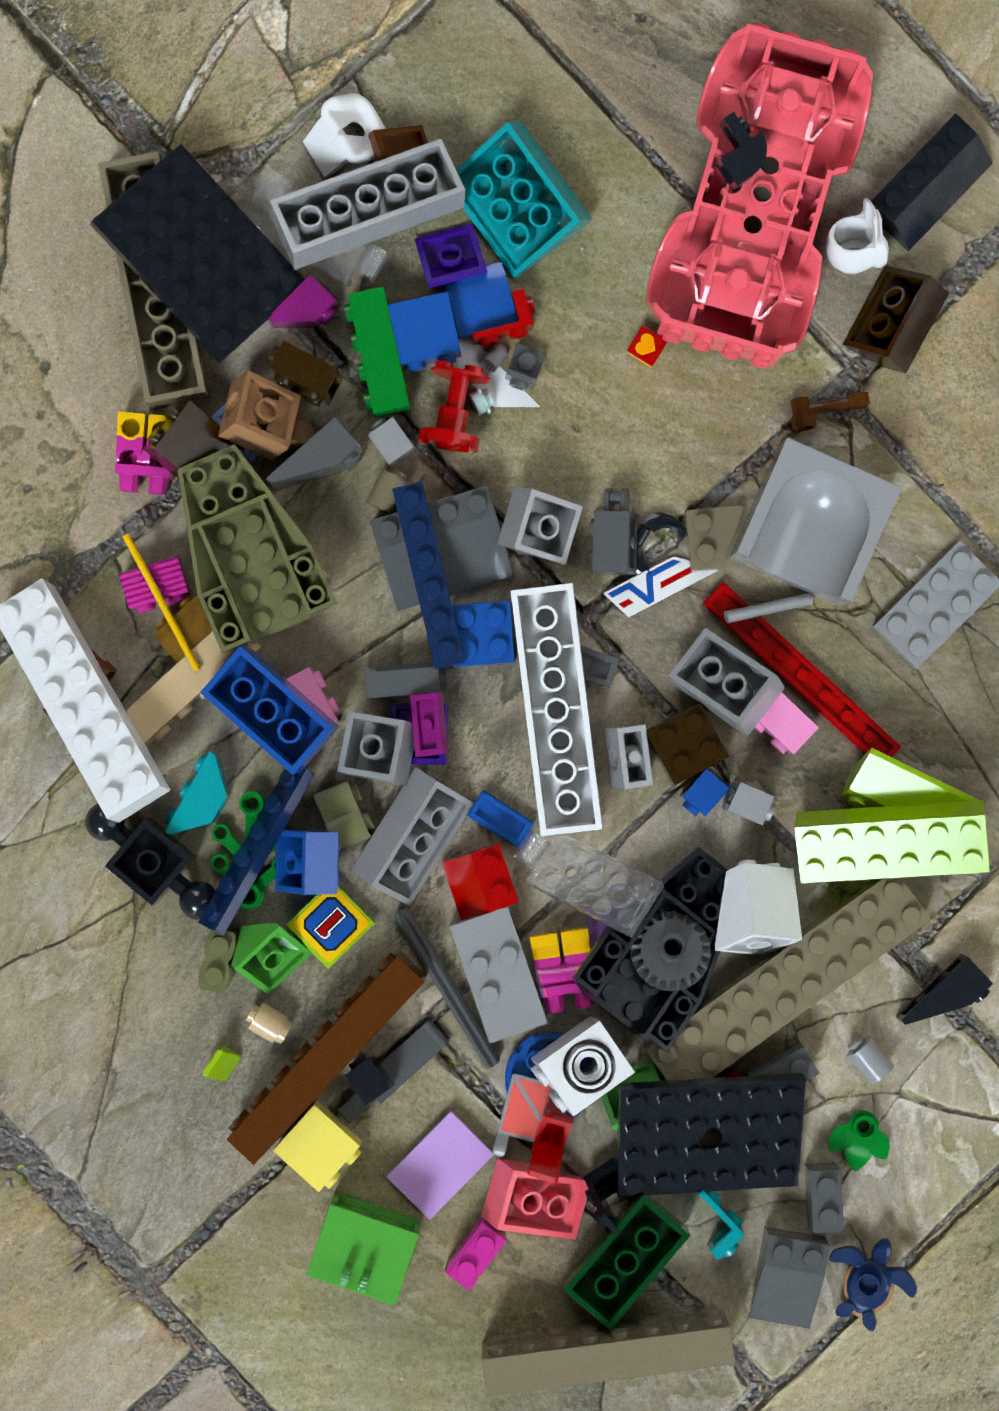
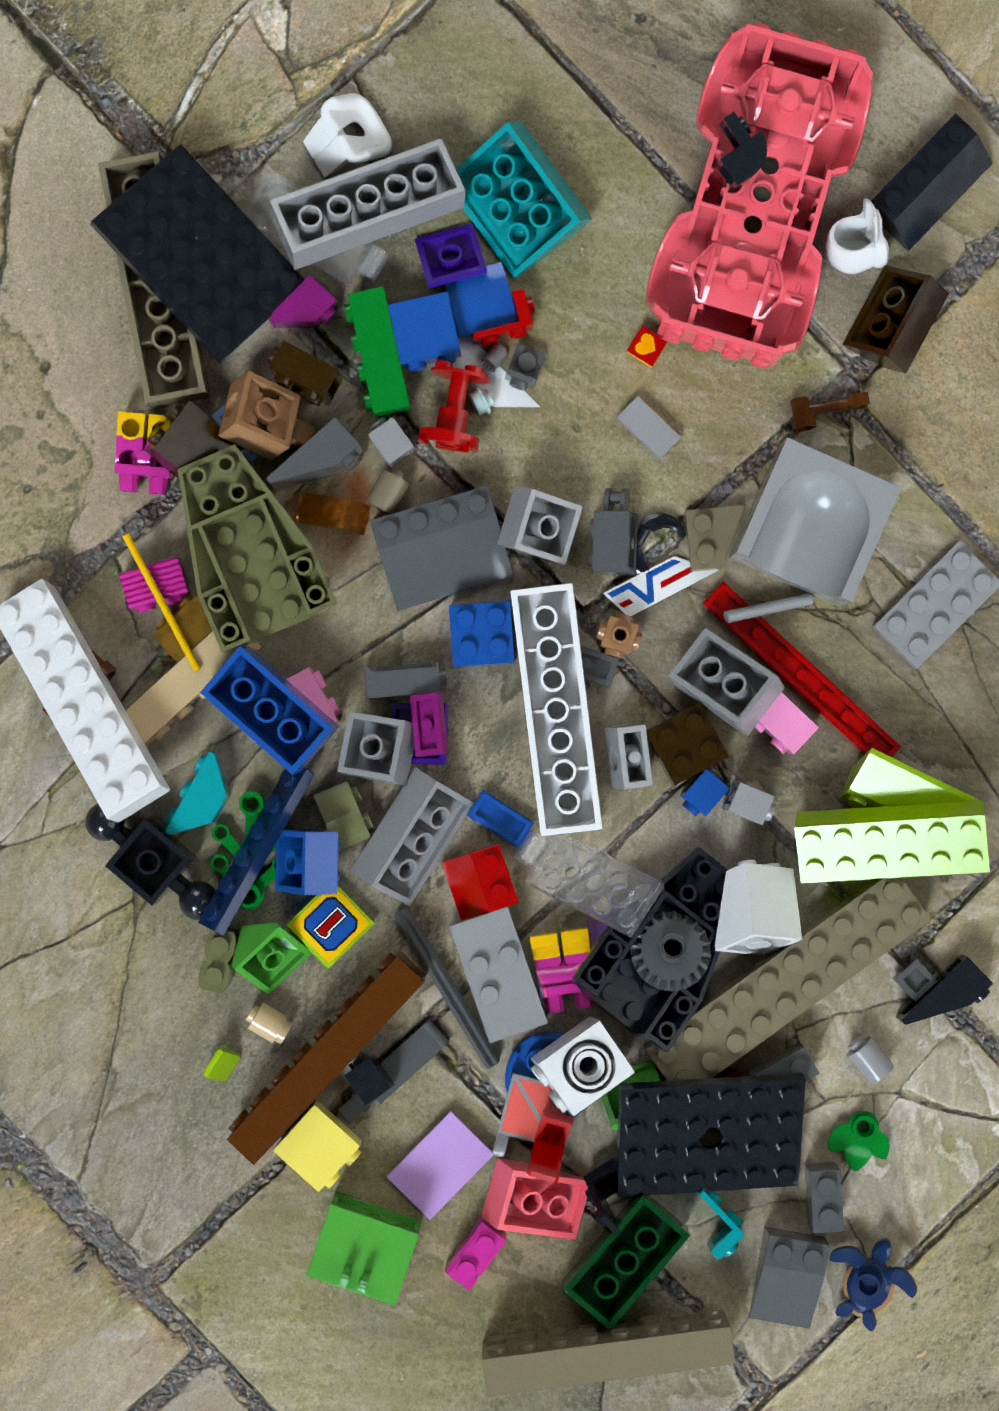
(333, 512): none -> clear orange bracket
(396, 140): reddish brown tile -> none
(428, 575): dark blue plate -> none
(611, 644): none -> medium nougat brick
(648, 428): none -> light grey tile
(915, 979): none -> dark grey plate

